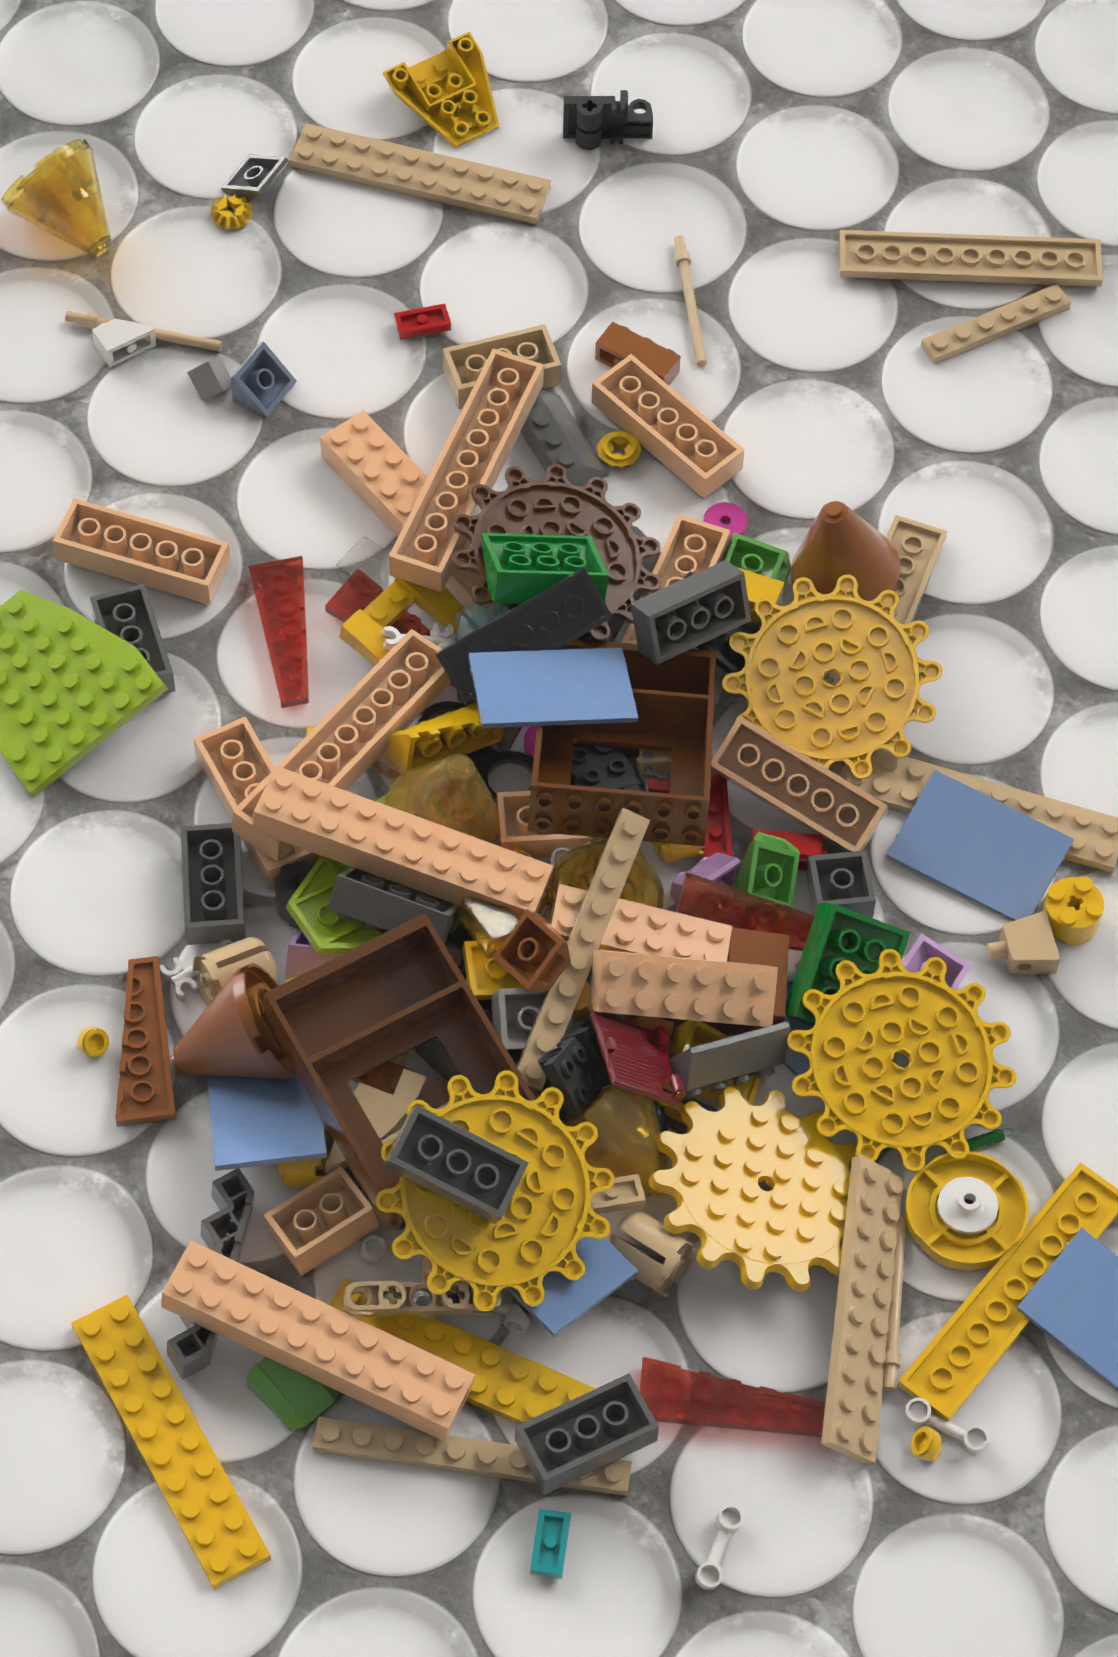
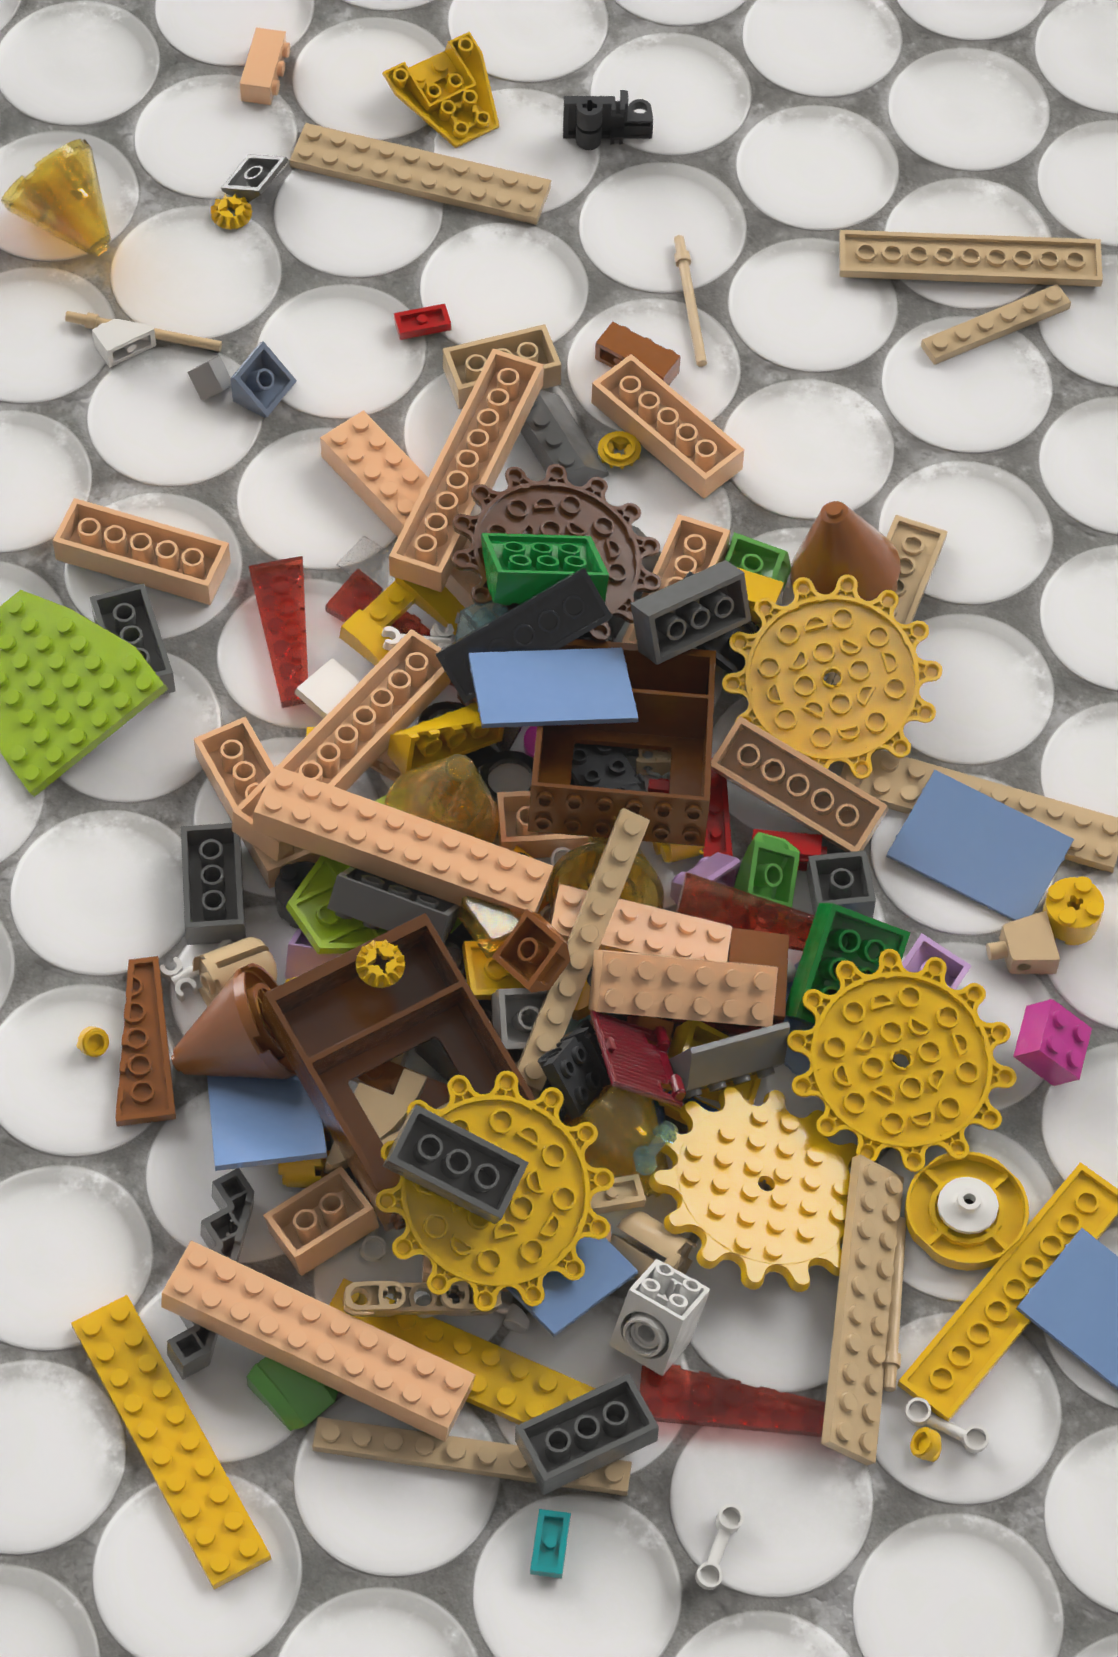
(264, 66): none -> light nougat brick
(326, 687): none -> white tile
(373, 974): none -> yellow gear
(645, 1155): none -> clear light blue bar
(659, 1317): none -> white brick
(727, 513): dark pink piece -> none
(986, 1139): green piece -> none
(1052, 1042): none -> dark pink brick

